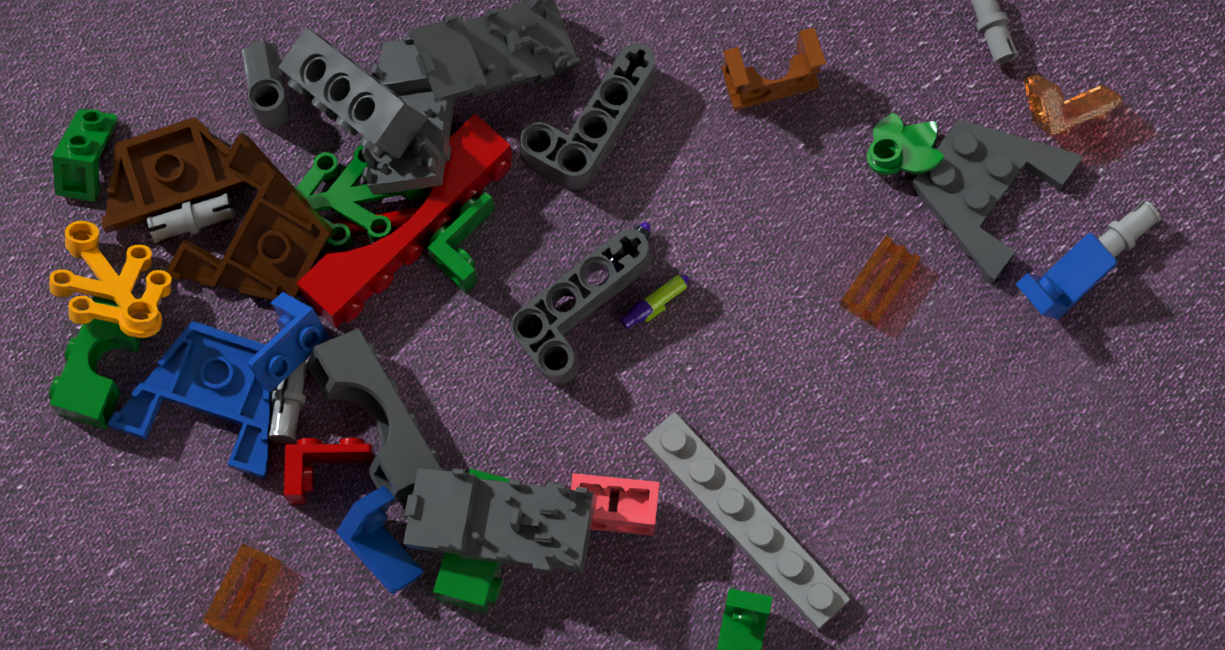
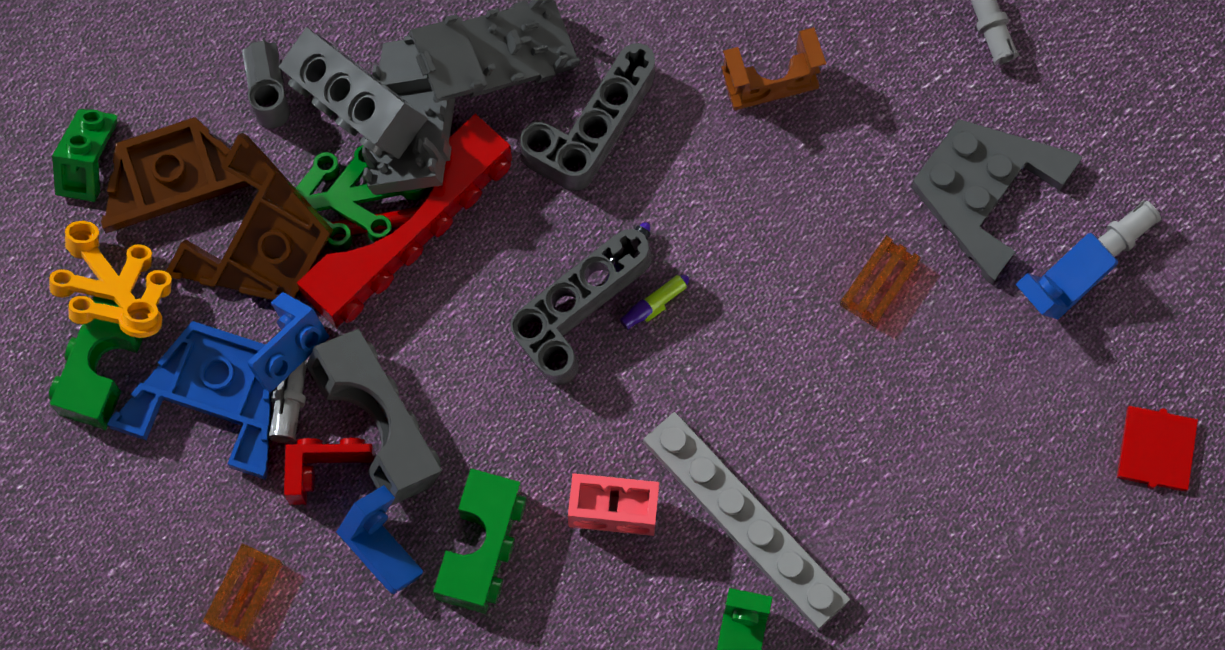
(191, 218): light grey pin -> none
(458, 263): green bracket -> none
(500, 520): dark grey piece -> none
(907, 146): green plate -> none
(1060, 116): clear orange bracket -> none
(1157, 448): none -> red piece

